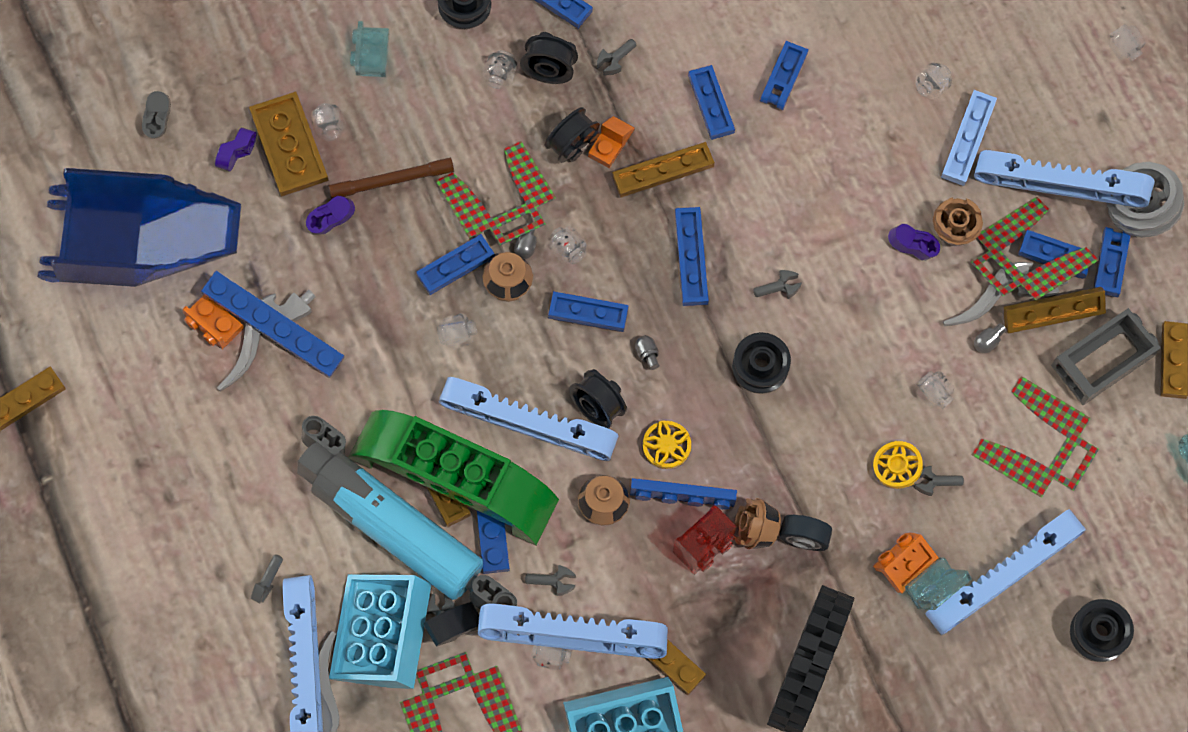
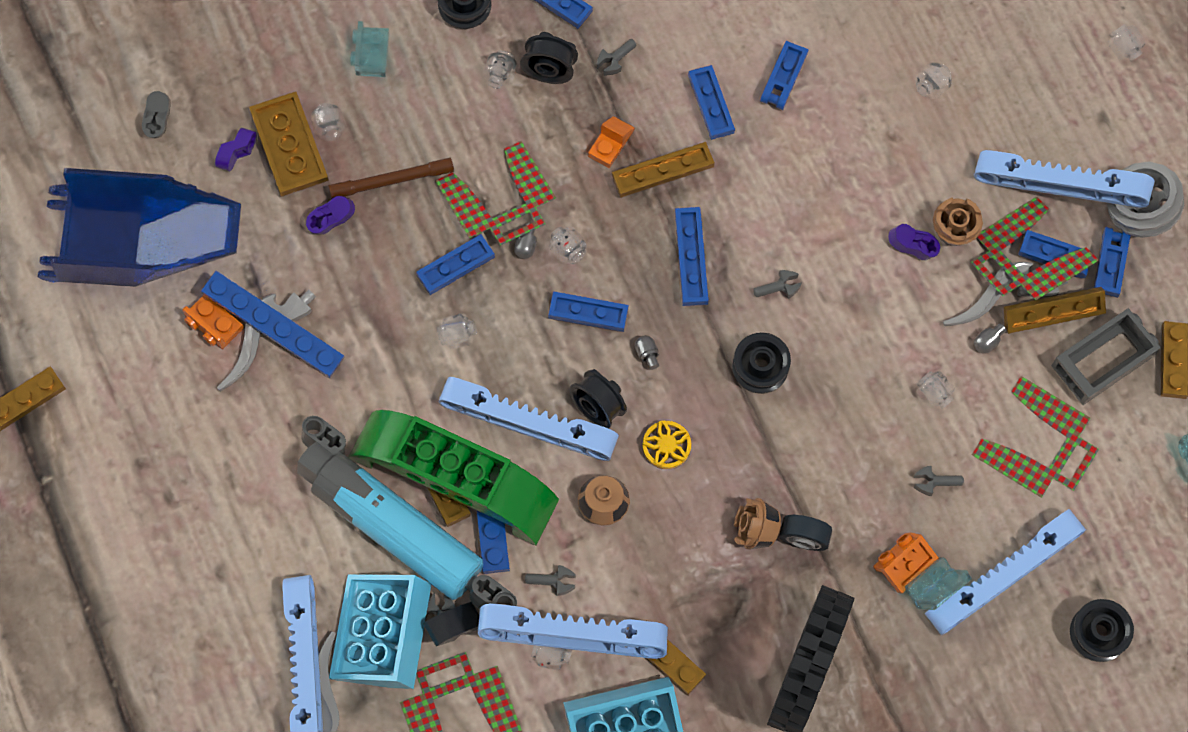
(263, 588): dark grey bar -> none
(507, 276): medium nougat cone -> none
(572, 135): black wheel -> none
(674, 492): blue plate -> none
(705, 540): clear red hinge -> none
(898, 465): yellow wheel -> none
(969, 138): light blue plate -> none

